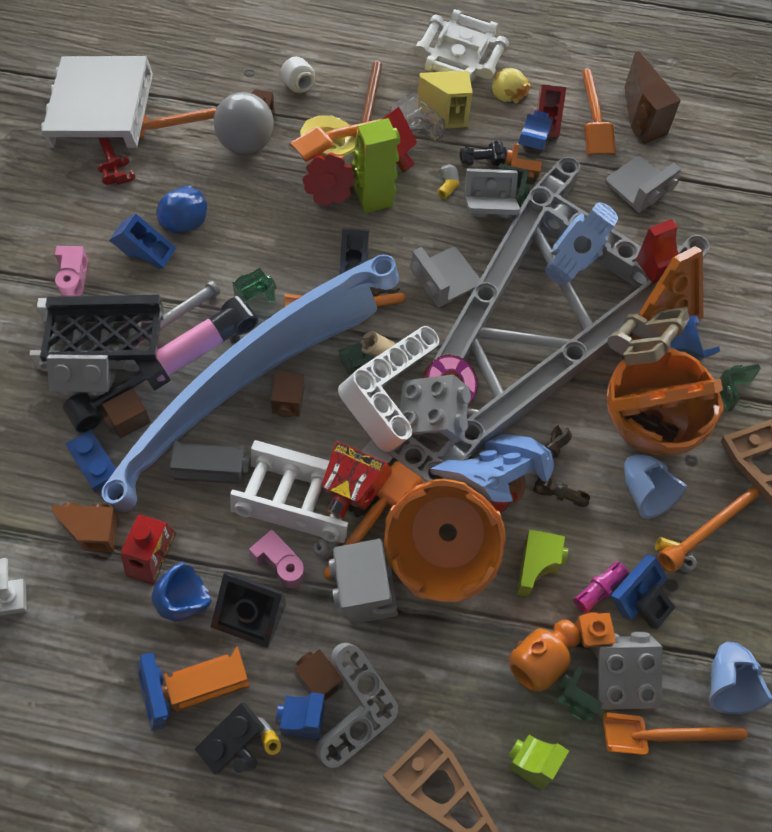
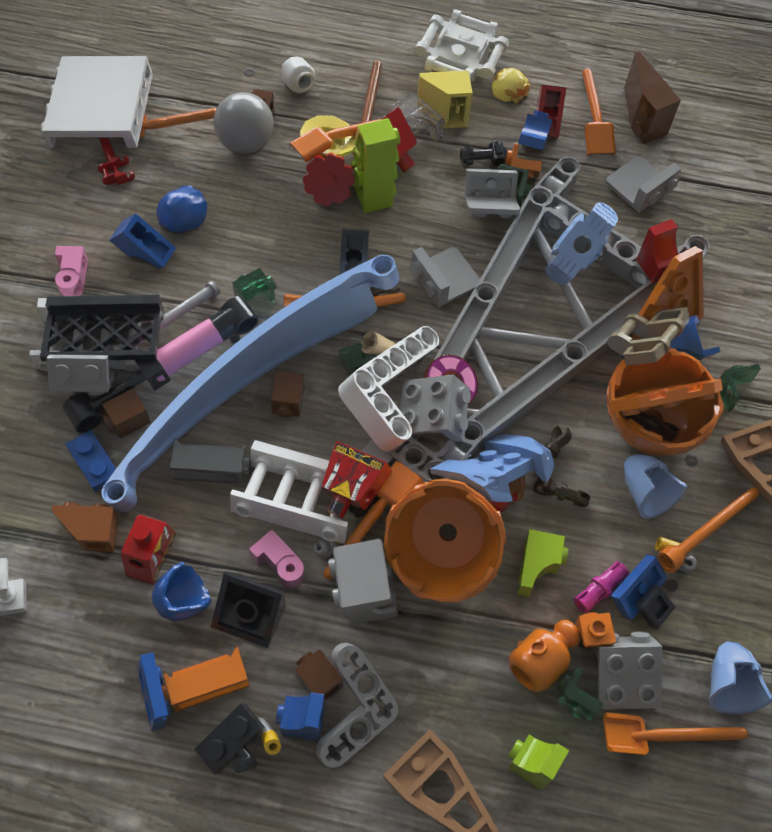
(451, 178): arm -> none

